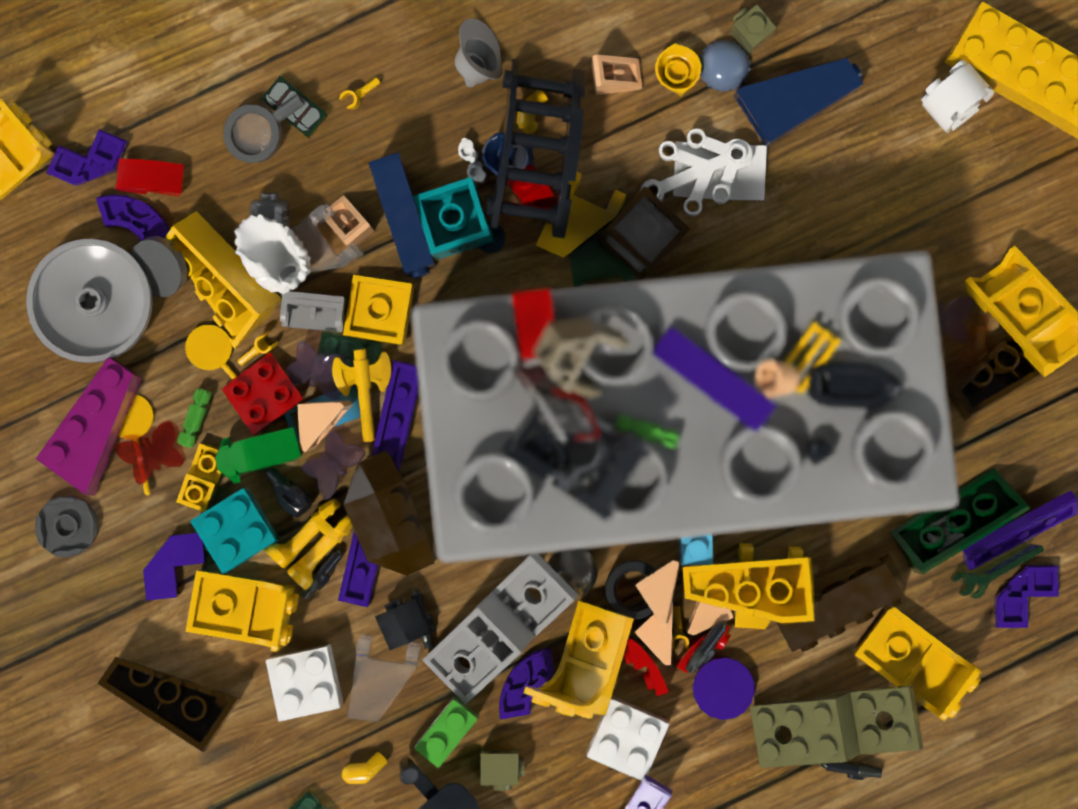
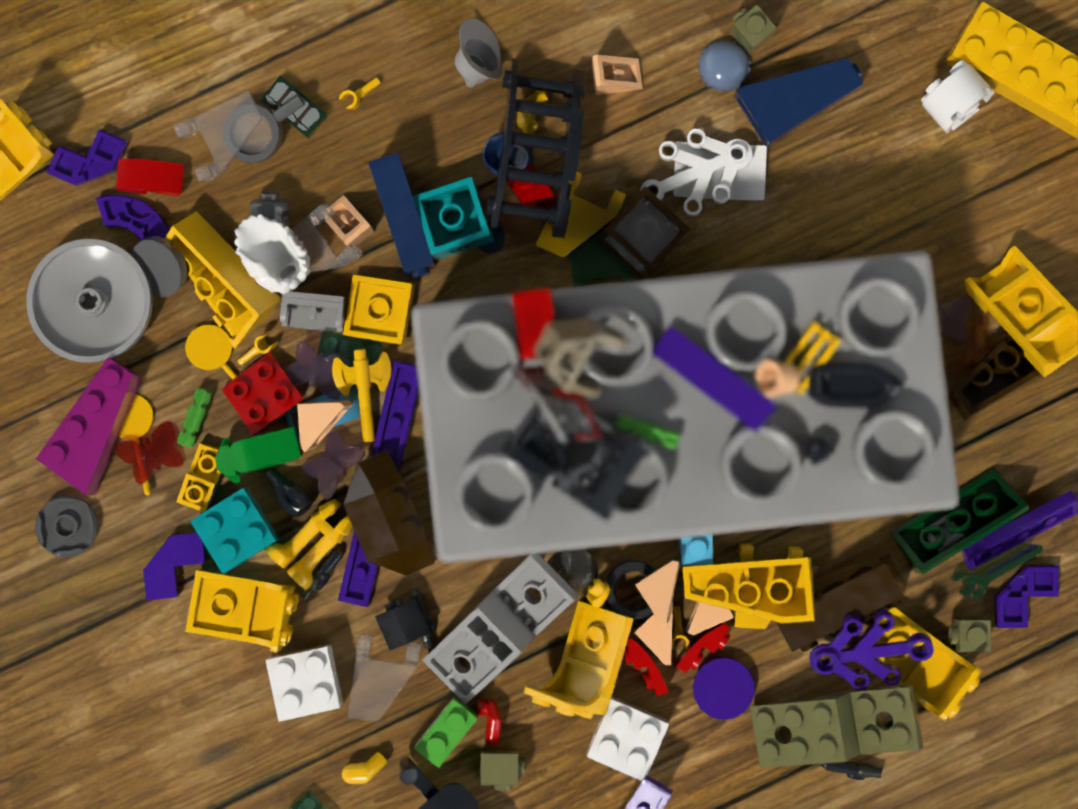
(175, 703): dark brown wedge -> none
(224, 131): none -> clear flag
(475, 168): white piece -> none
(494, 722): none -> red arm
(529, 672): dark purple tile -> none
(598, 593): none -> yellow arm
(678, 68): yellow hat -> none
(706, 648): piece -> none
(866, 652): none -> dark purple plant
(970, 634): none -> olive brick

